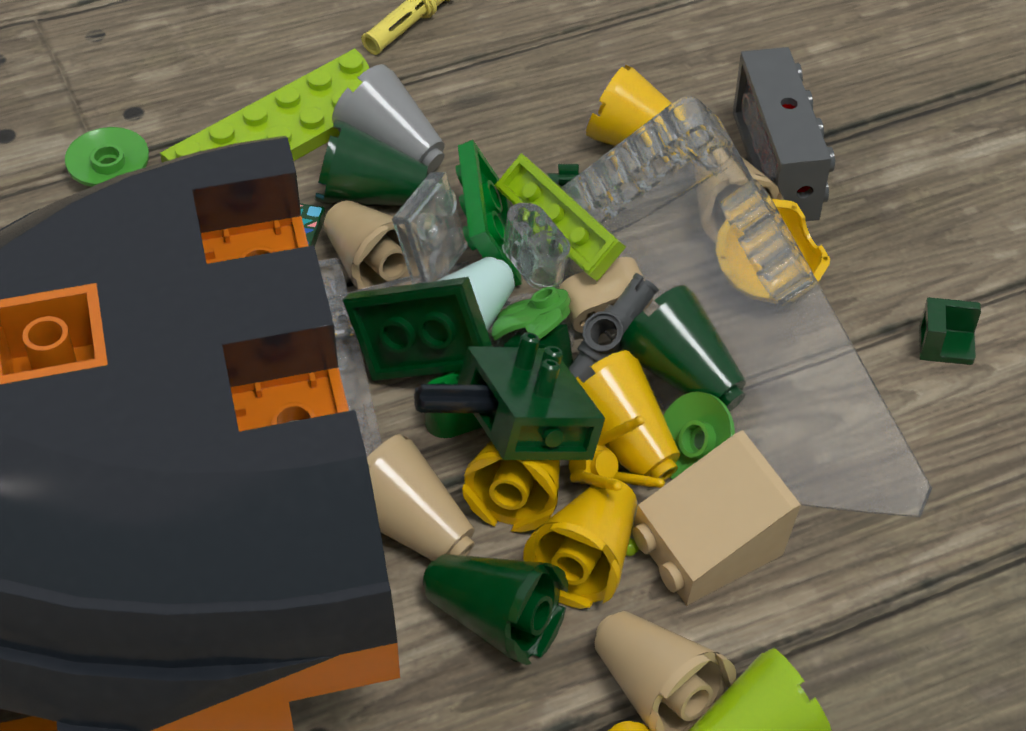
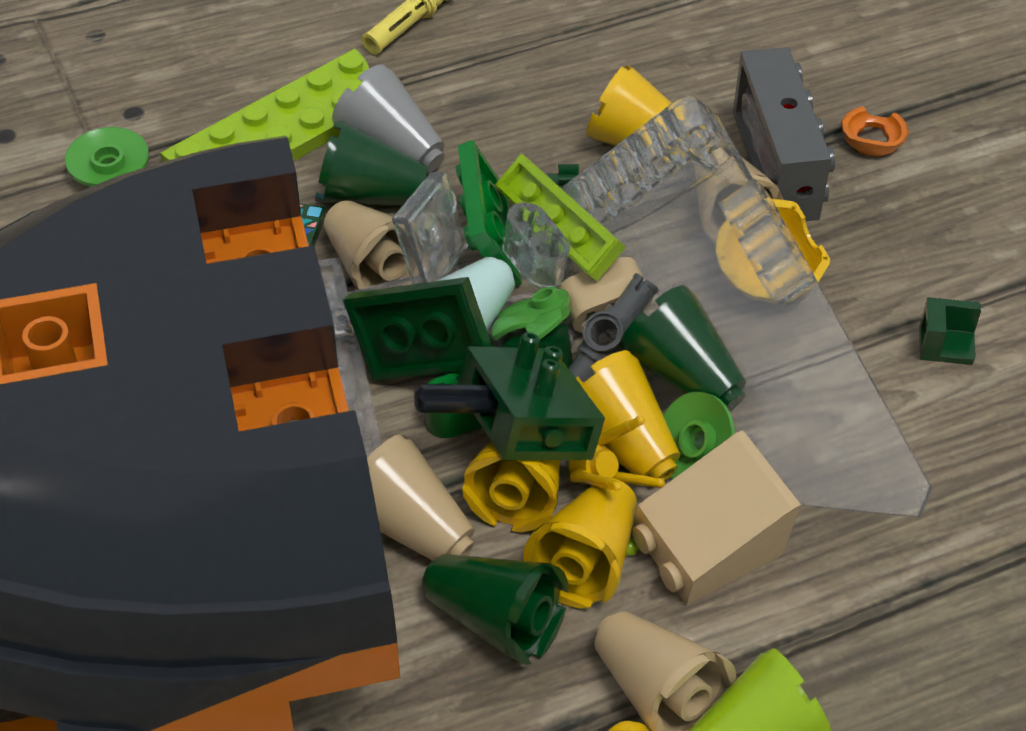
(894, 128): none -> orange piece

